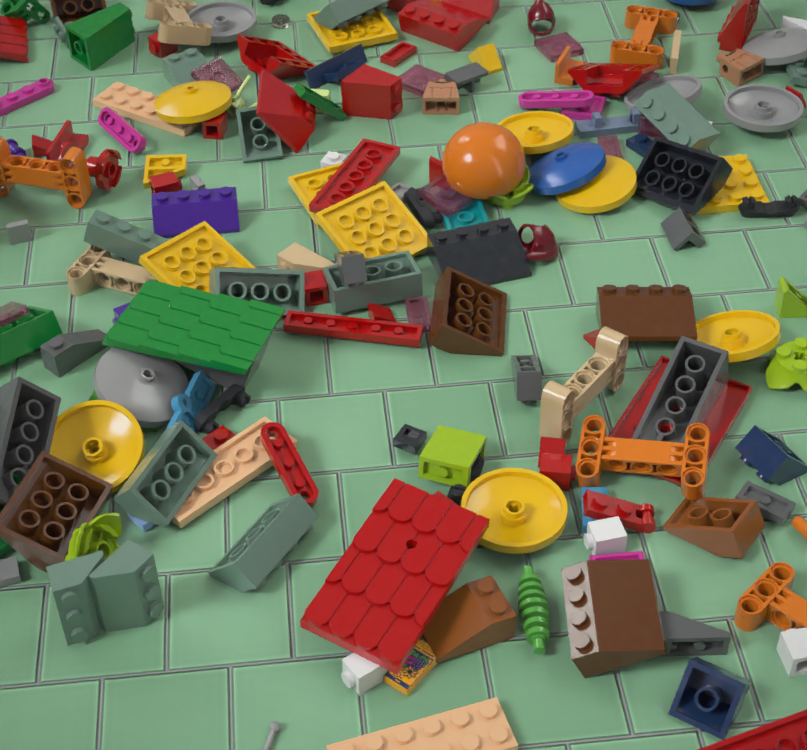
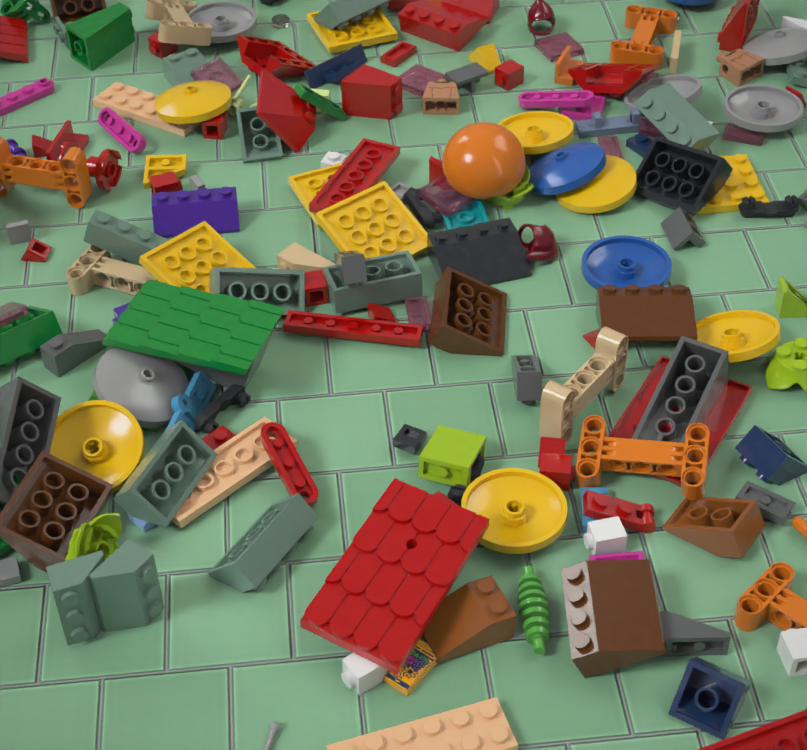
(36, 251): none -> red slope
(509, 75): none -> red brick
(626, 262): none -> blue dish
(738, 134): none -> clear pink tile

